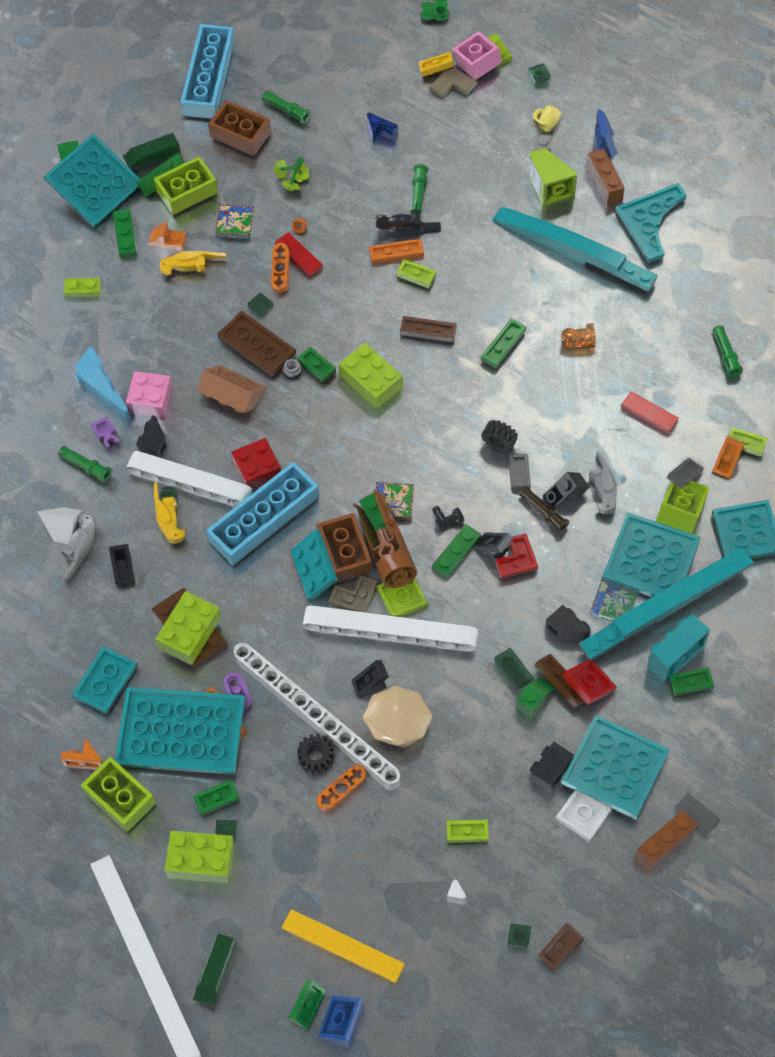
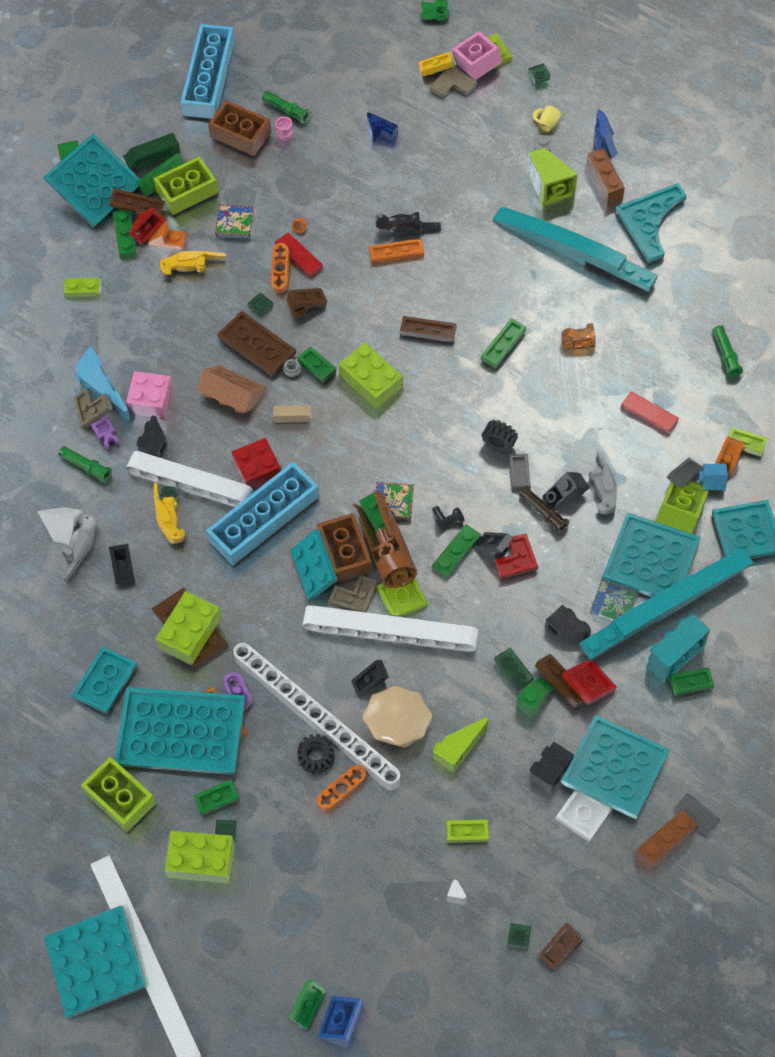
(86, 759): orange slope -> none
(90, 409): none -> dark tan tile
(94, 962): none -> teal plate
(134, 202): none -> reddish brown plate
(146, 225): none -> red slope
(215, 969): dark green piece -> none
(284, 128): none -> bright pink wheel
(291, 413): none -> tan slope
(299, 173): lime plant -> none
(302, 299): none -> reddish brown plate
(343, 946): yellow tile -> none
(416, 273): lime plate -> none
(419, 182): green pin -> none
(458, 744): none -> lime slope
(713, 476): none -> dark azure brick

